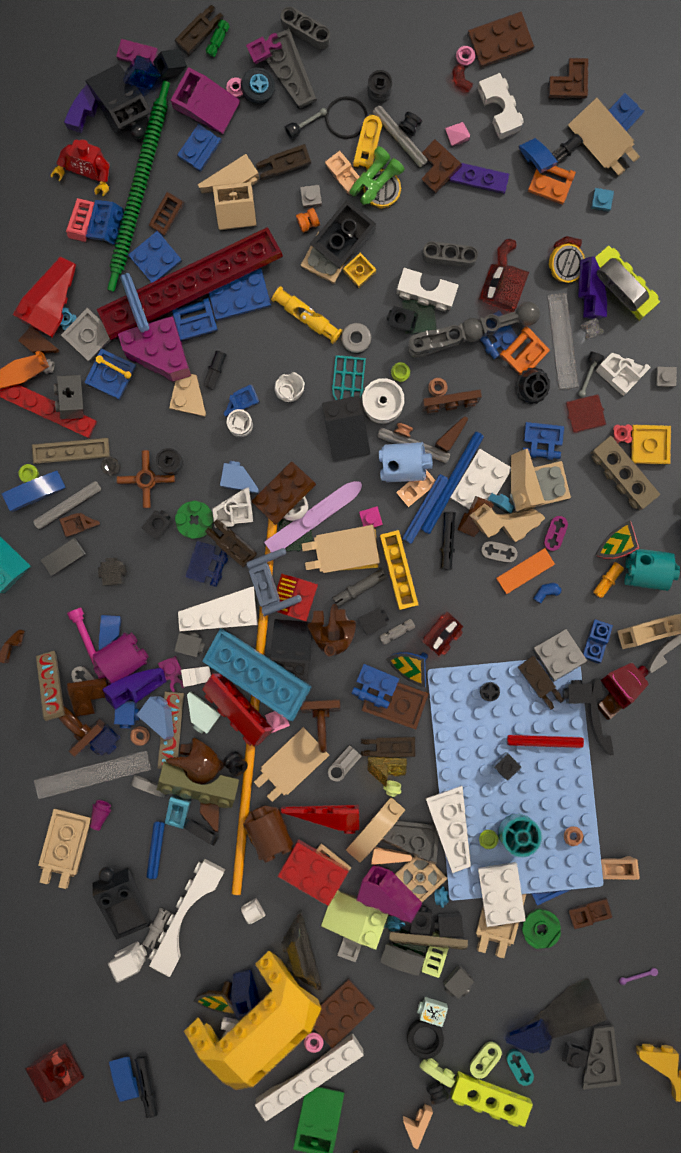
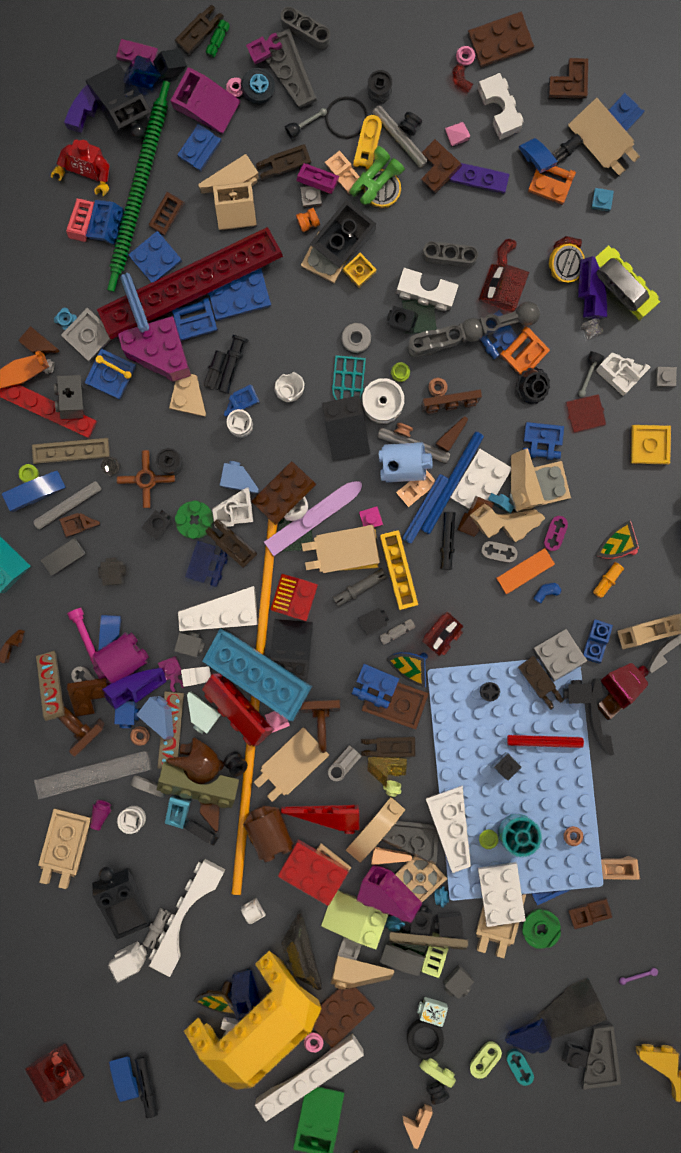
(45, 300): red wedge -> none
(105, 741): clear blue brick -> none
(131, 819): none -> white wheel
(155, 850): blue axle -> none
(234, 355): none -> black pin
(265, 585): sand blue plate -> none
(312, 319): yellow piece -> none
(317, 178): none -> magenta plate
(337, 635): reddish brown piece -> none
(353, 973): none -> tan slope
(465, 1083): neon yellow brick -> none
(562, 341): clear plate -> none
(626, 437): coral plate -> none
(635, 476): dark tan brick -> none
(651, 569): teal cylinder -> none

